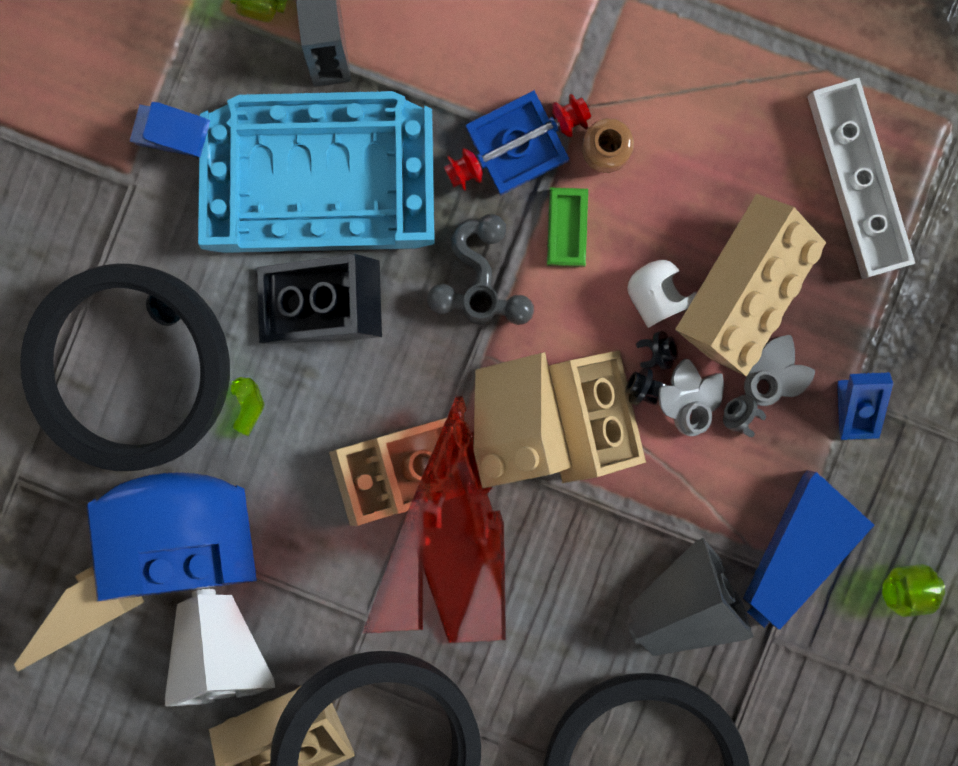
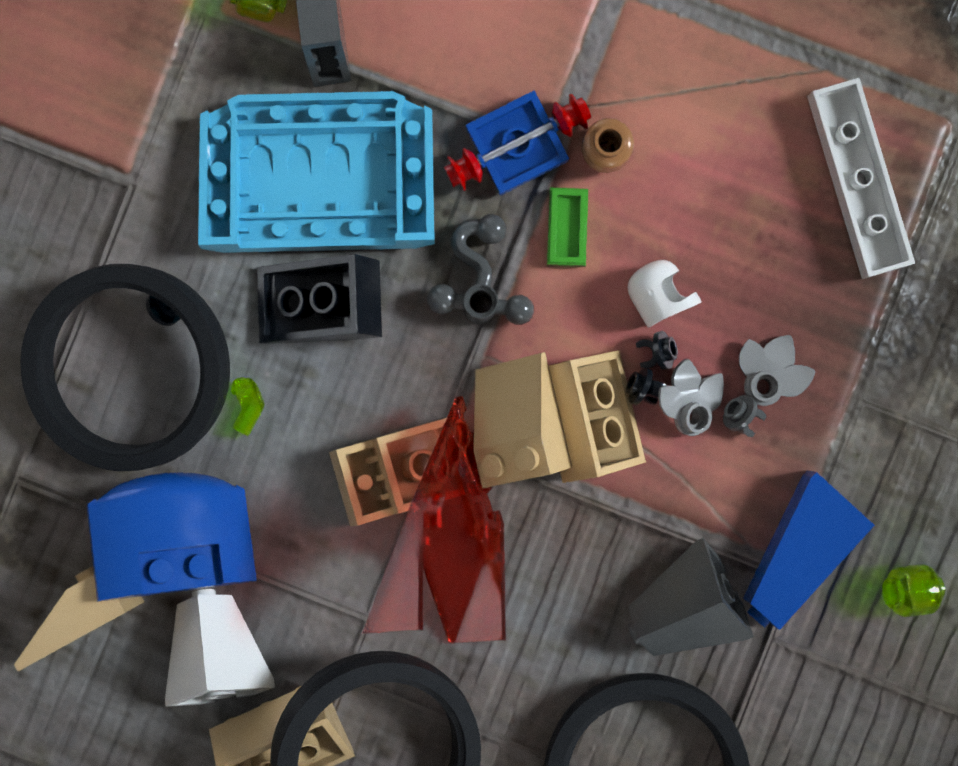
(169, 129): blue slope -> none
(751, 284): tan brick -> none
(863, 405): blue slope -> none

